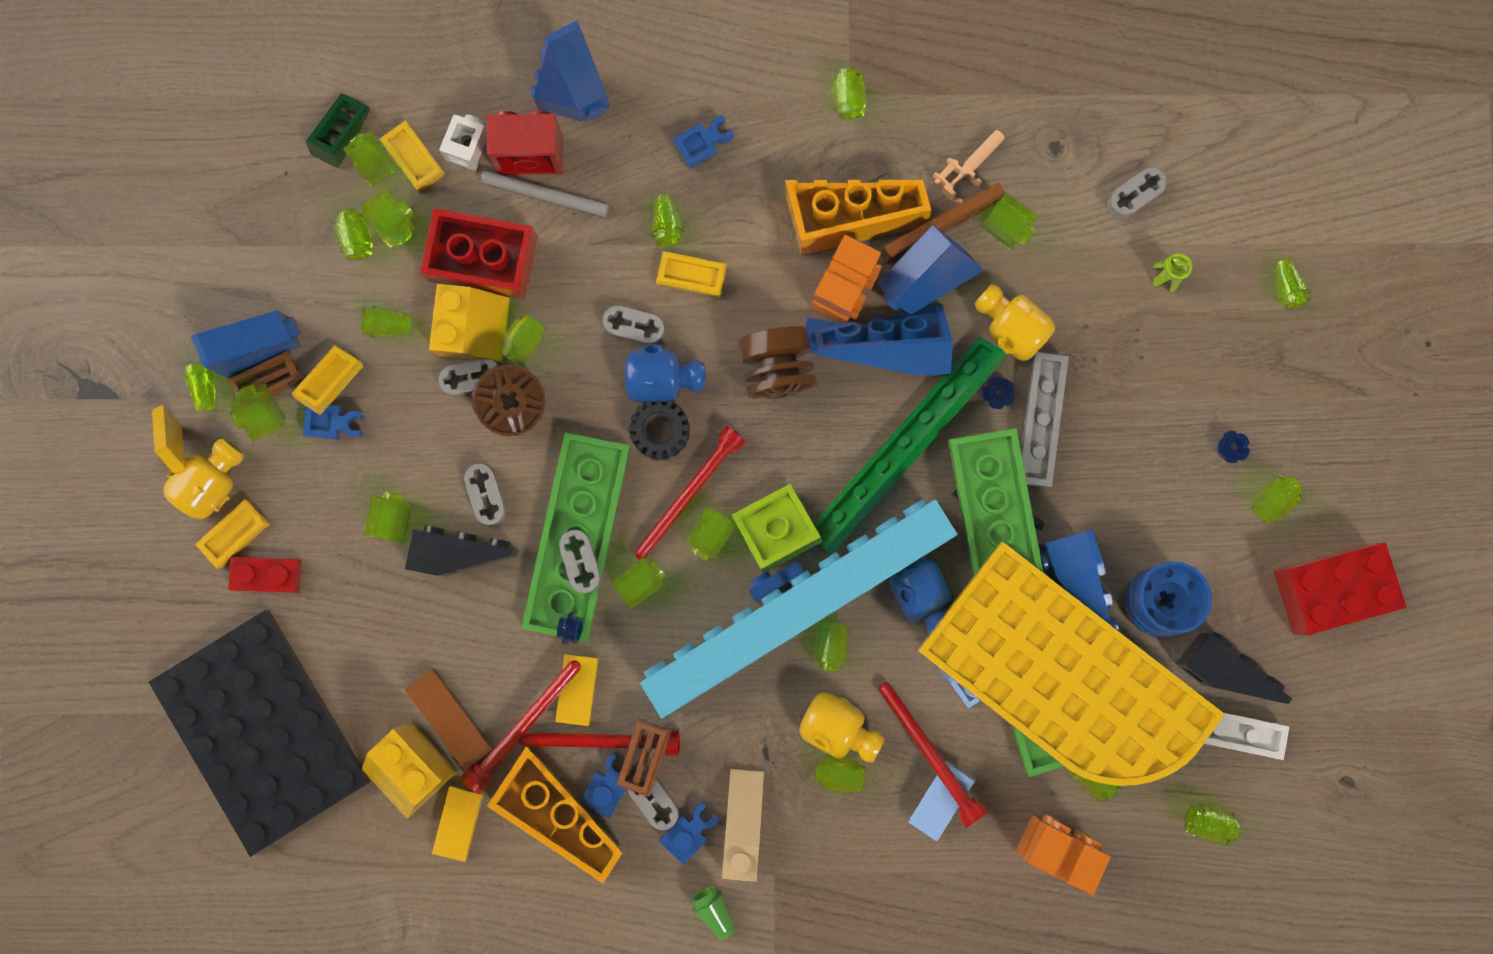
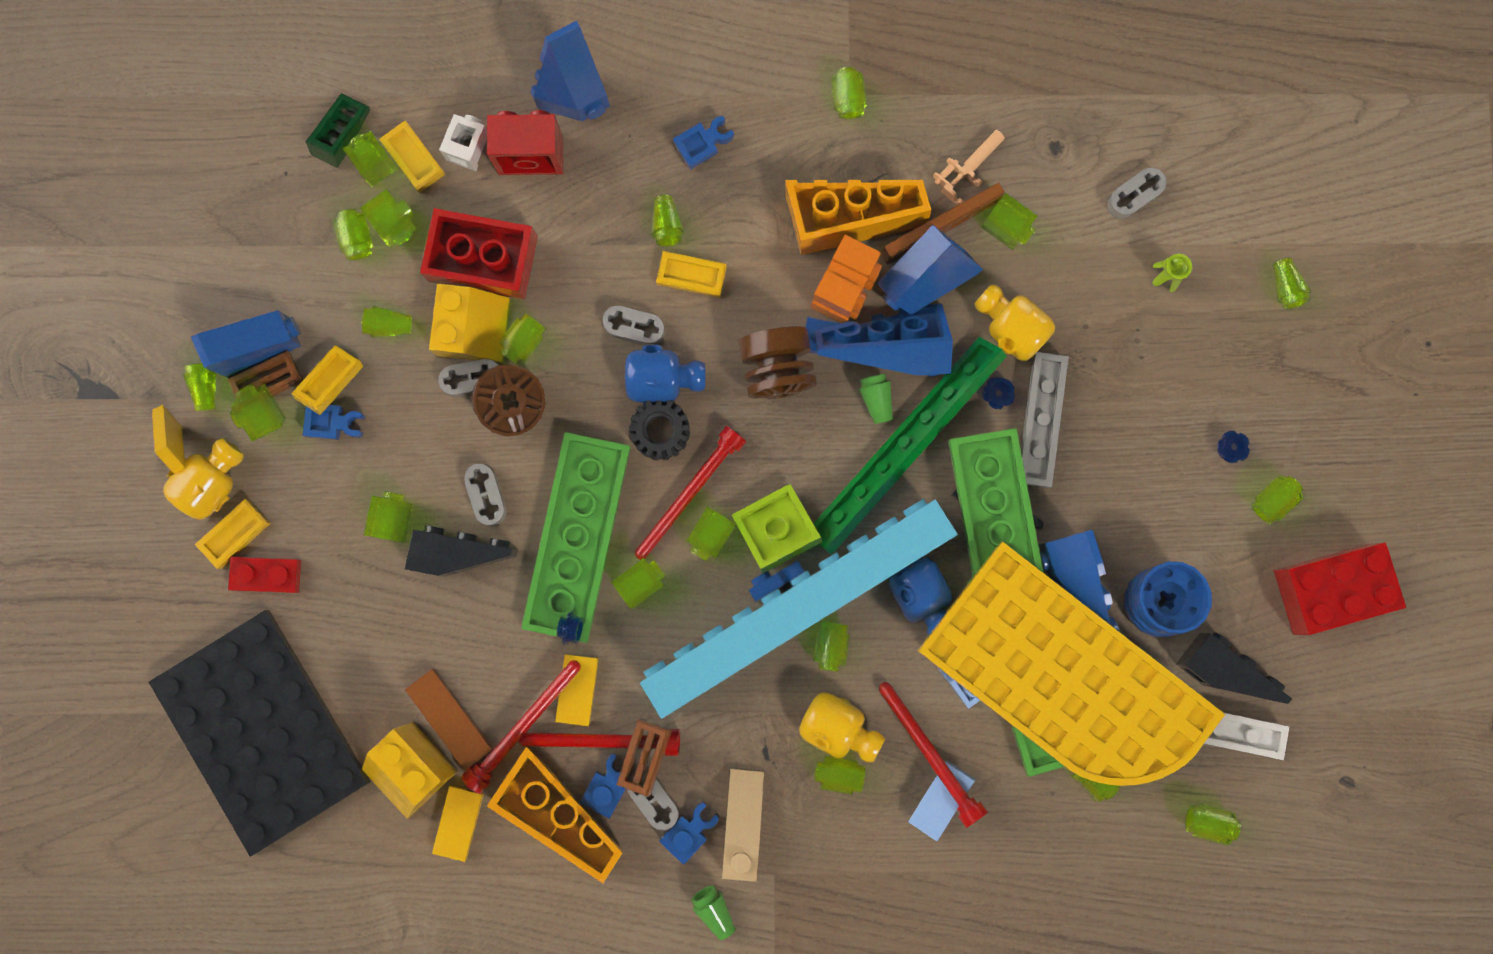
(544, 193): light grey bar -> none
(572, 564): light grey beam -> none
(877, 397): none -> bright green cone
(1068, 856): orange brick -> none

